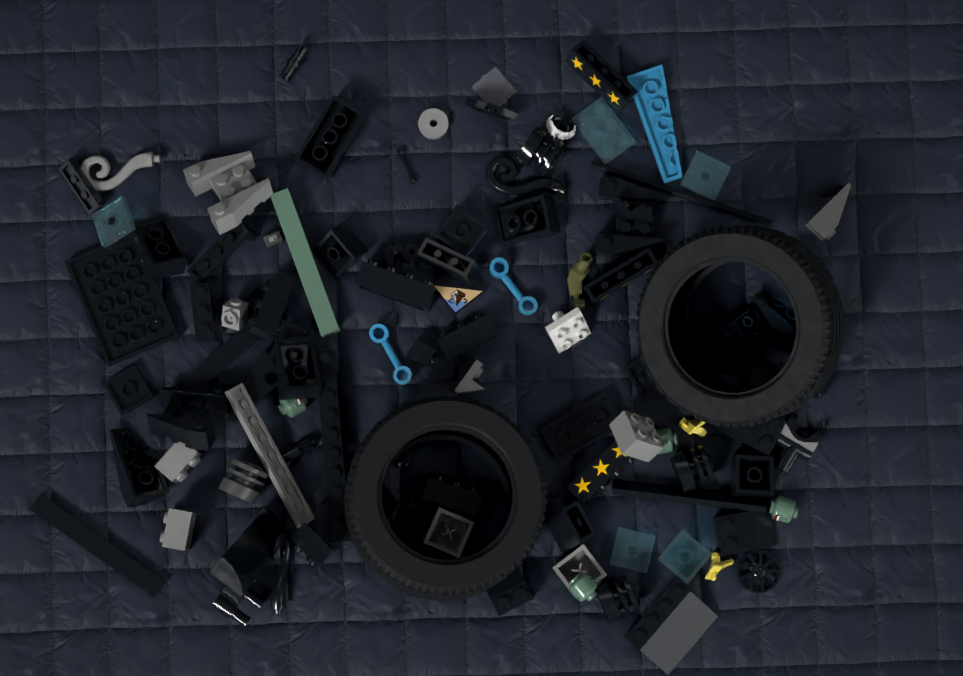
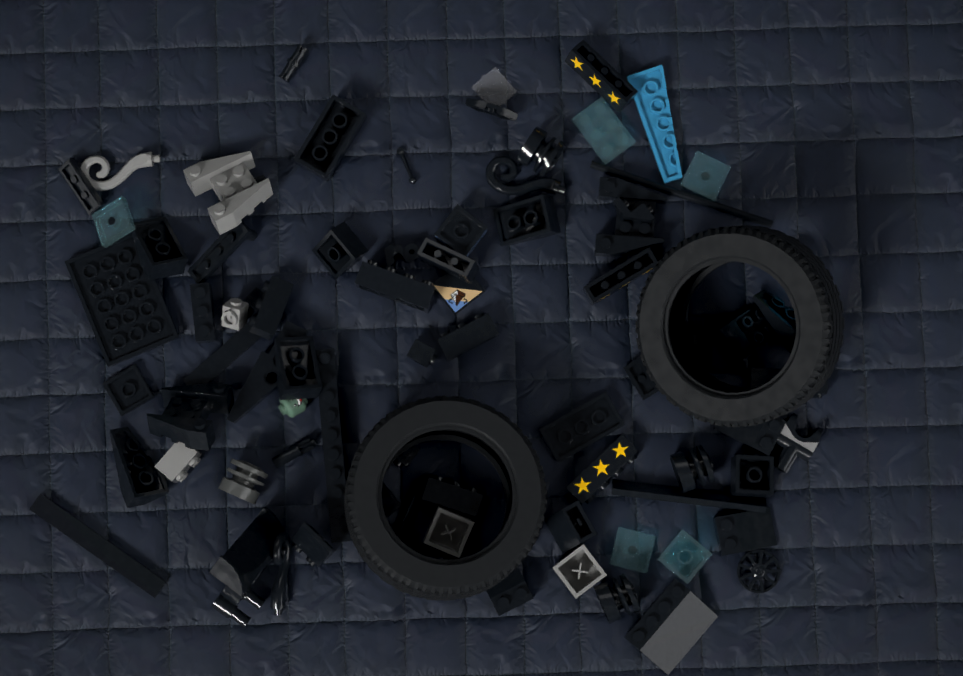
(178, 529): light grey brick -> none
(269, 455): light grey plate -> none
(273, 239): flat silver piece -> none
(305, 263): sand green tile -> none
(401, 374): dark azure piece -> none
(433, 115): light grey piece -> none
(467, 384): light grey slope -> none
(527, 304): dark azure piece -> none
(560, 127): hair -> none
(567, 329): white plate -> none
(577, 274): olive arm -> none
(583, 587): sand green head -> none
(636, 436): light grey brick -> none
(668, 440): sand green head -> none
(693, 426): light yellow piece -> none
(716, 566): light yellow piece -> none
(783, 509): sand green head -> none
(828, 217): light grey slope -> none

